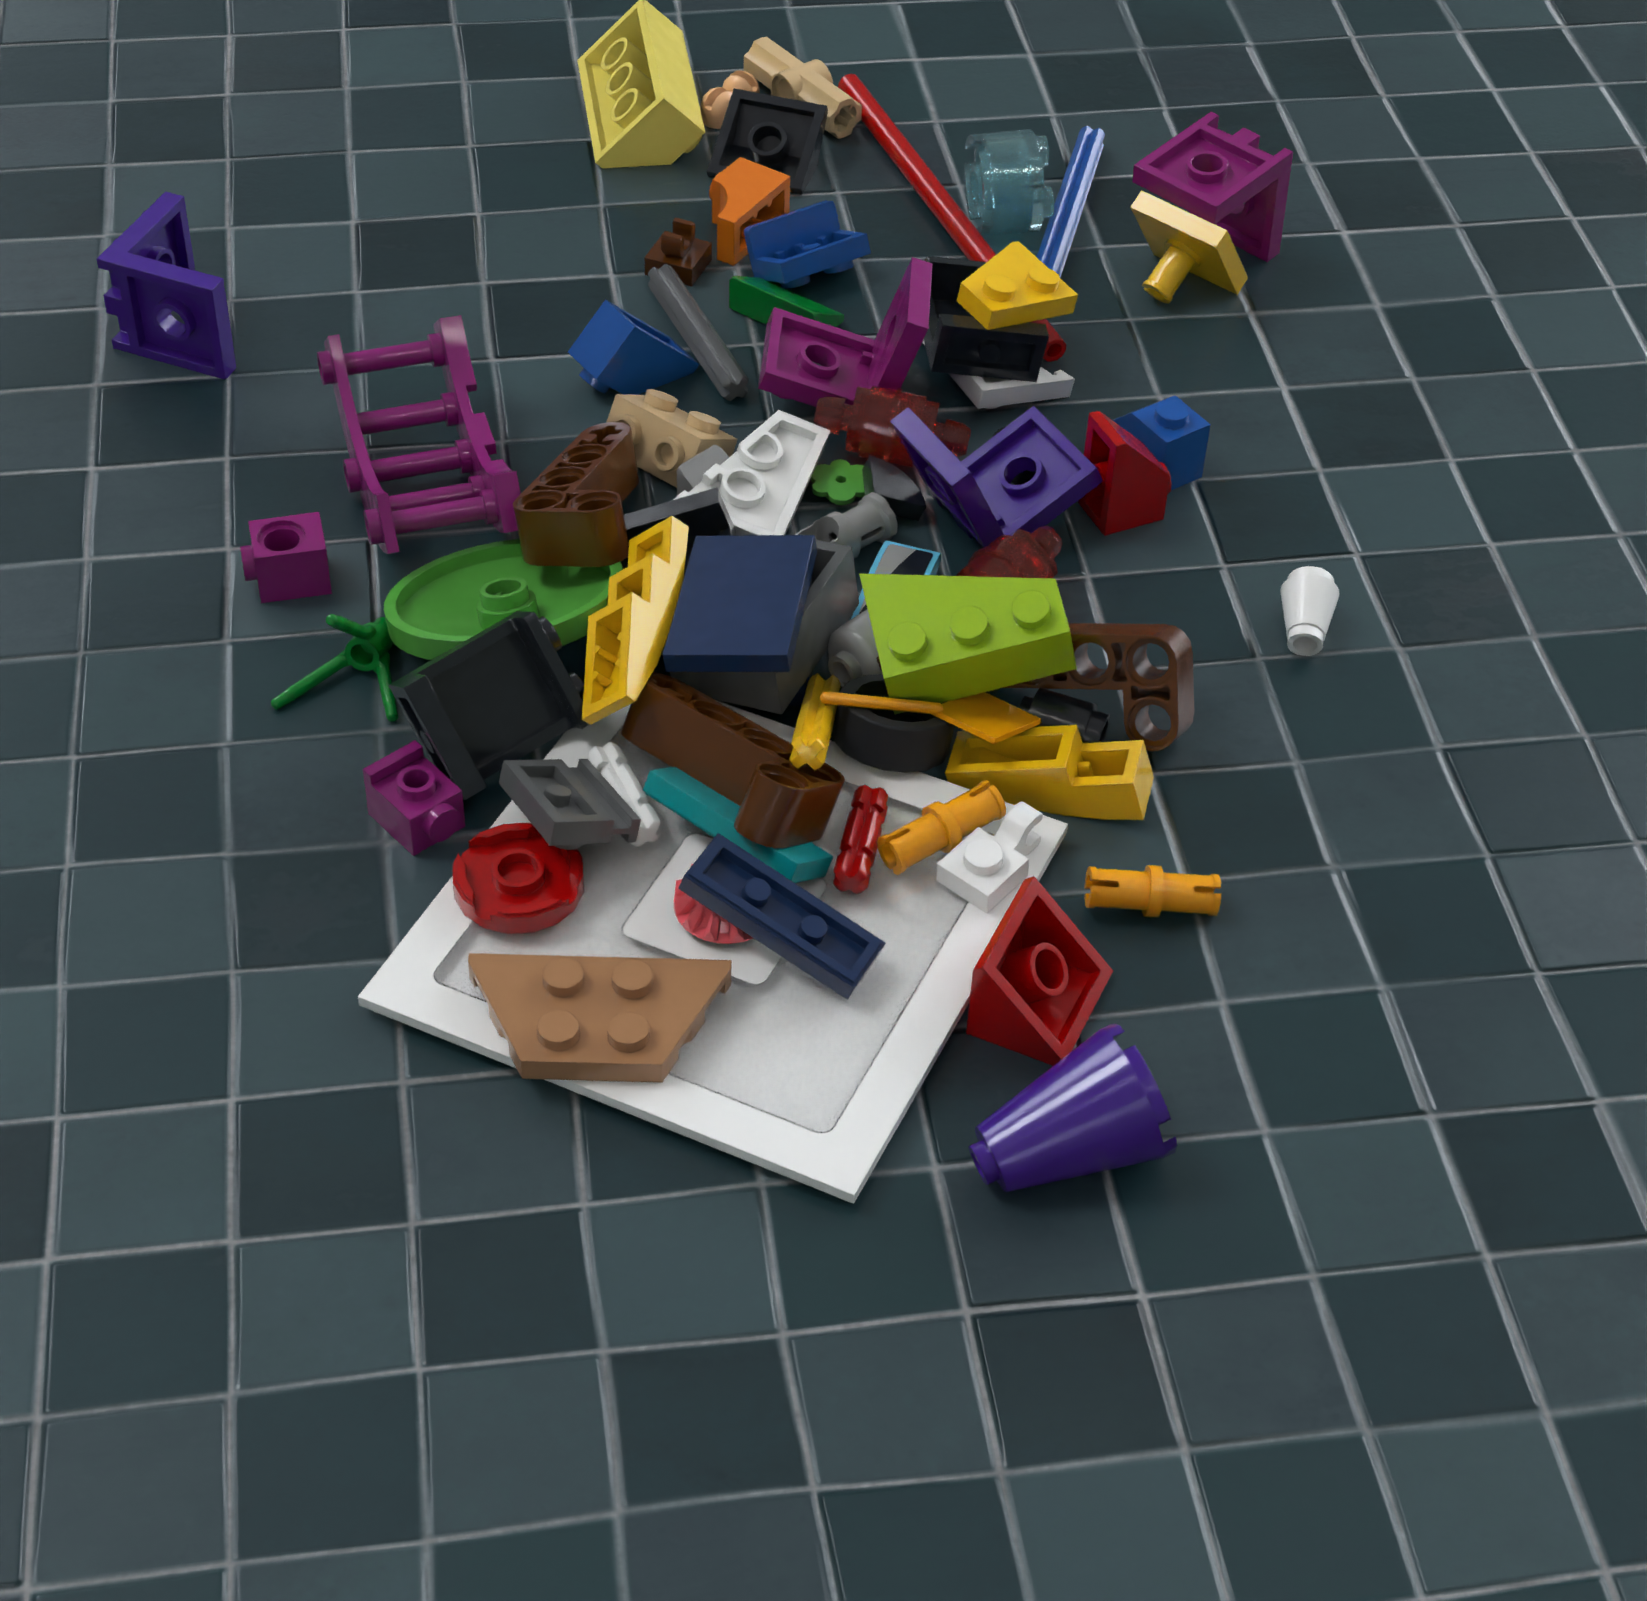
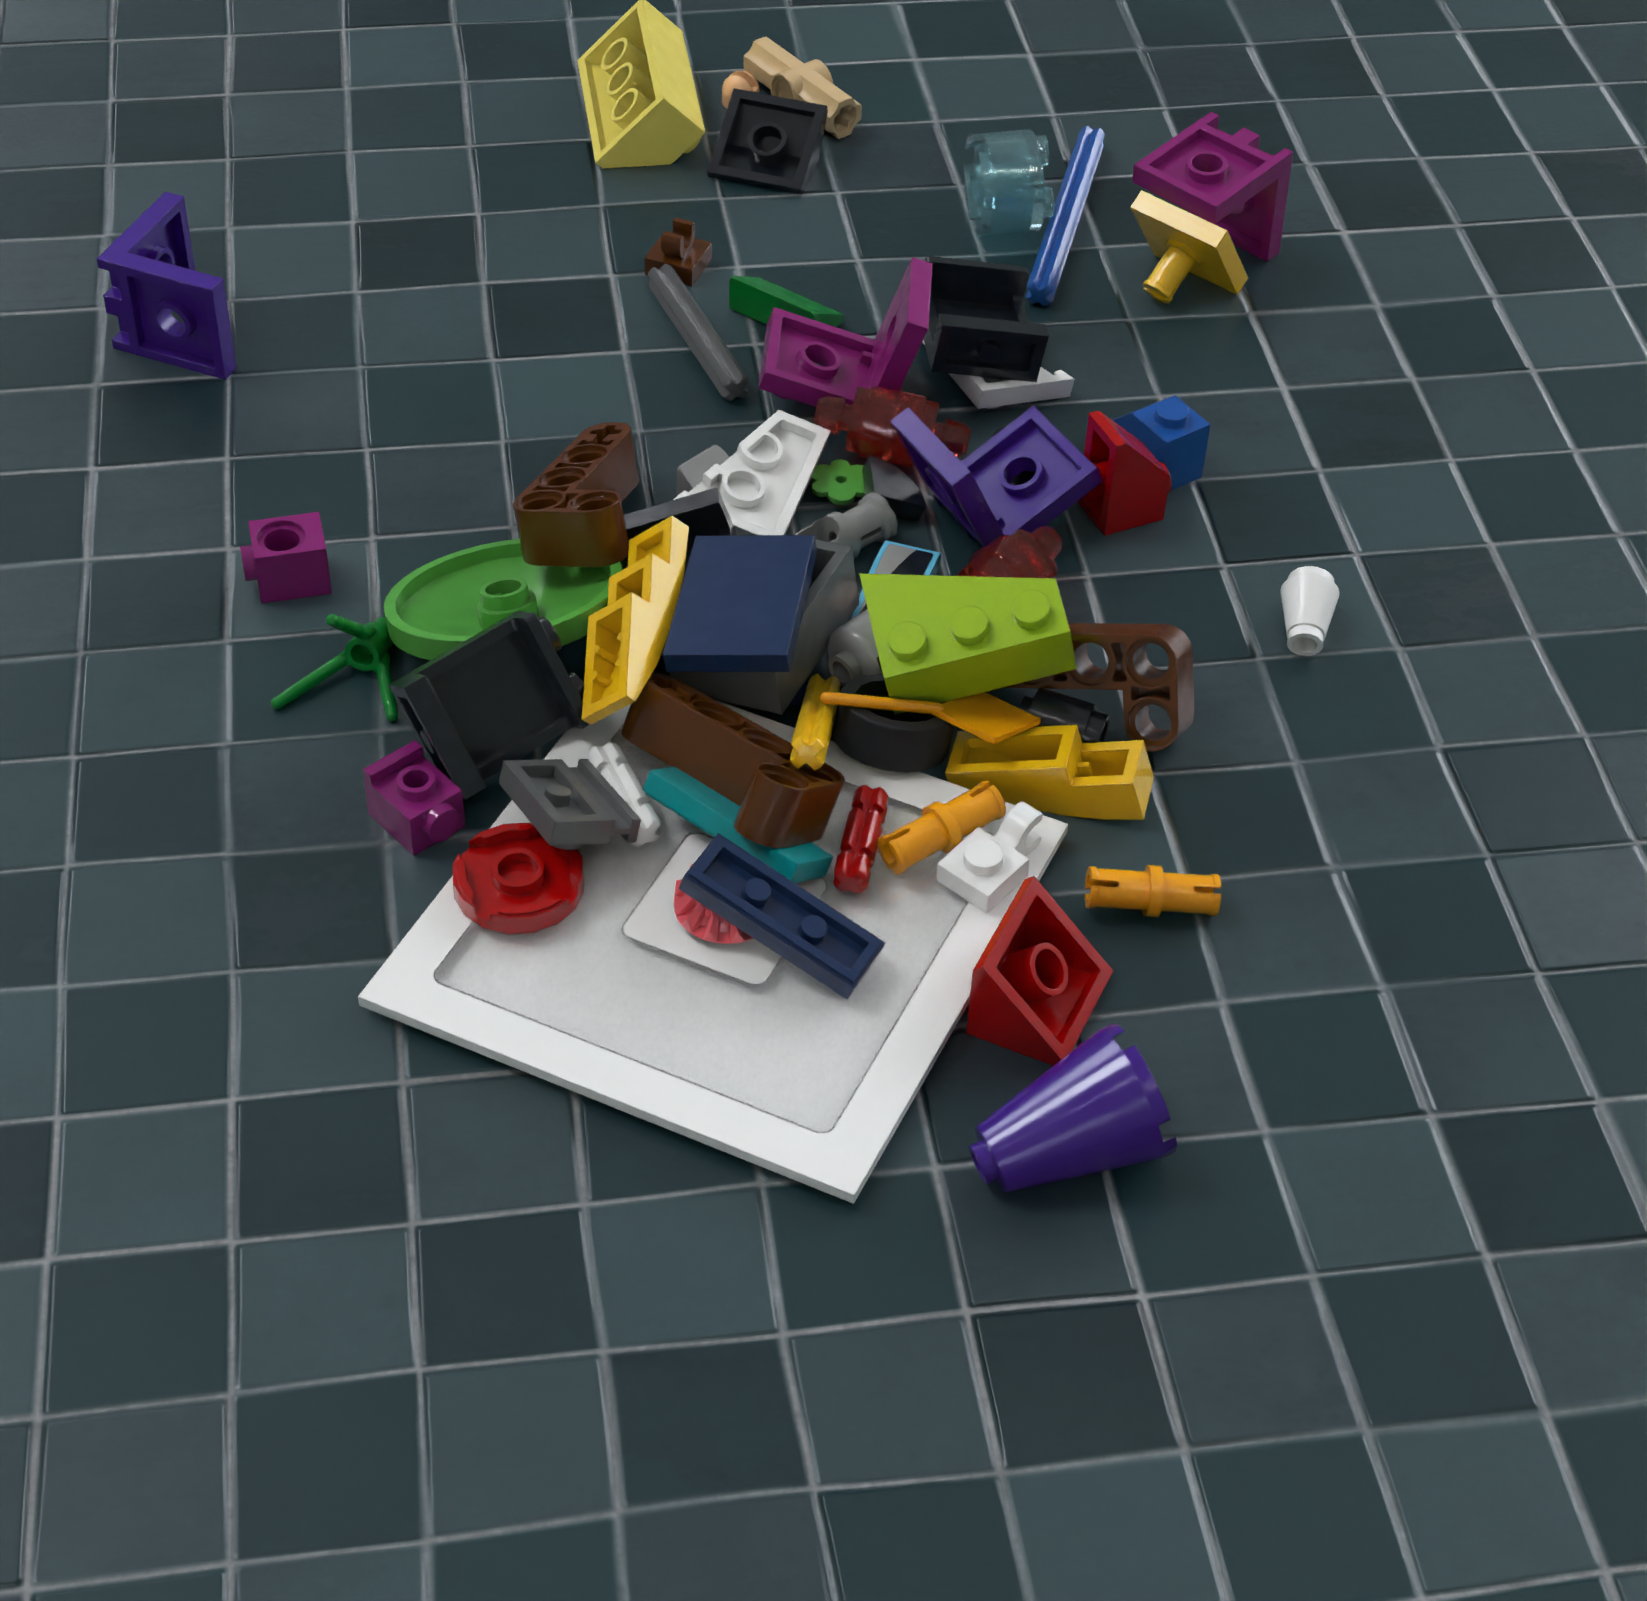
(491, 484): magenta fence -> none
(597, 1013): medium nougat wing -> none
(628, 353): blue slope -> none
(666, 434): tan bracket -> none
(714, 107): light nougat hinge -> none
(743, 197): orange arch -> none
(802, 244): blue bracket -> none
(930, 189): red piece -> none
(1015, 290): yellow wing -> none

